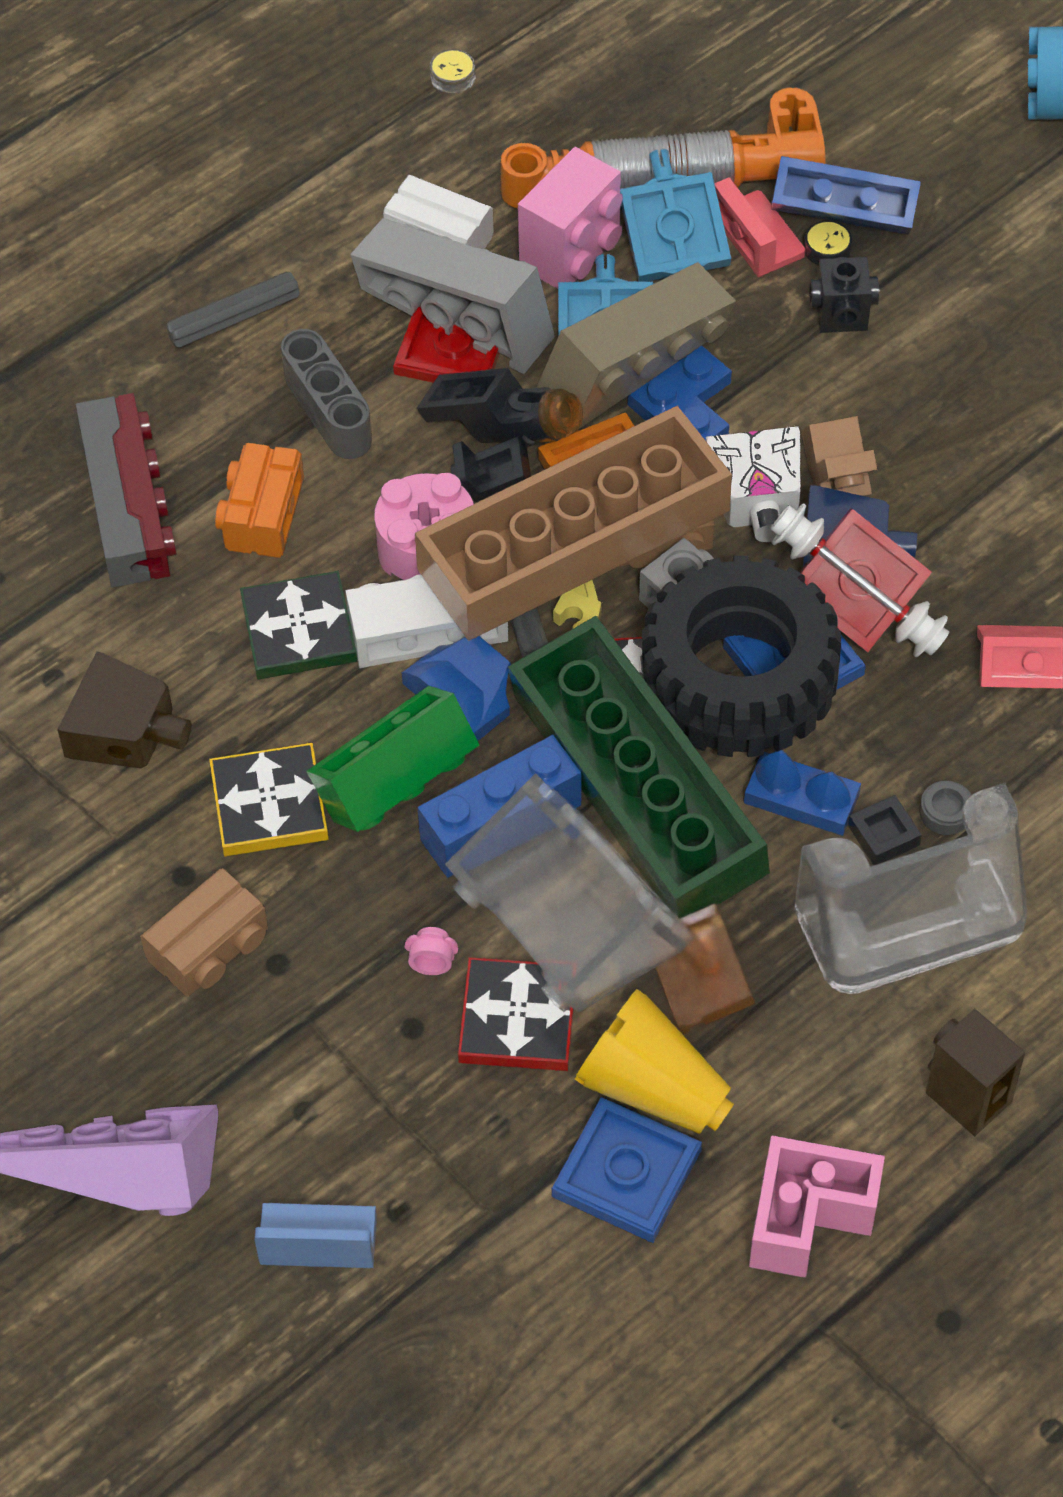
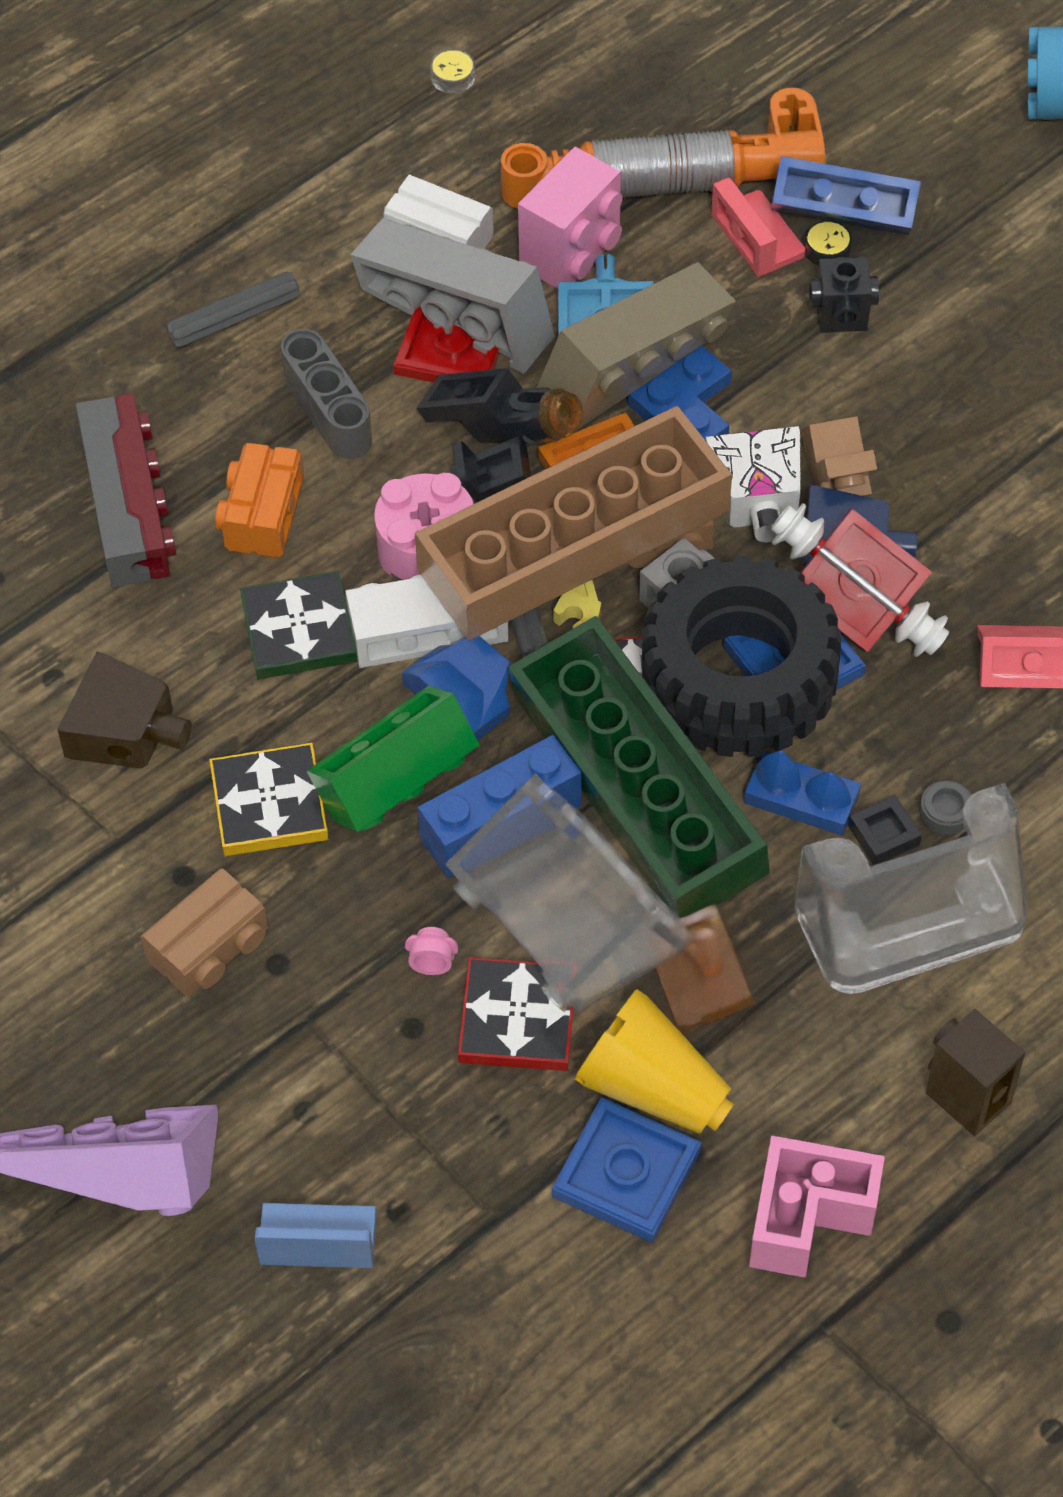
(674, 222): dark azure plate -> none

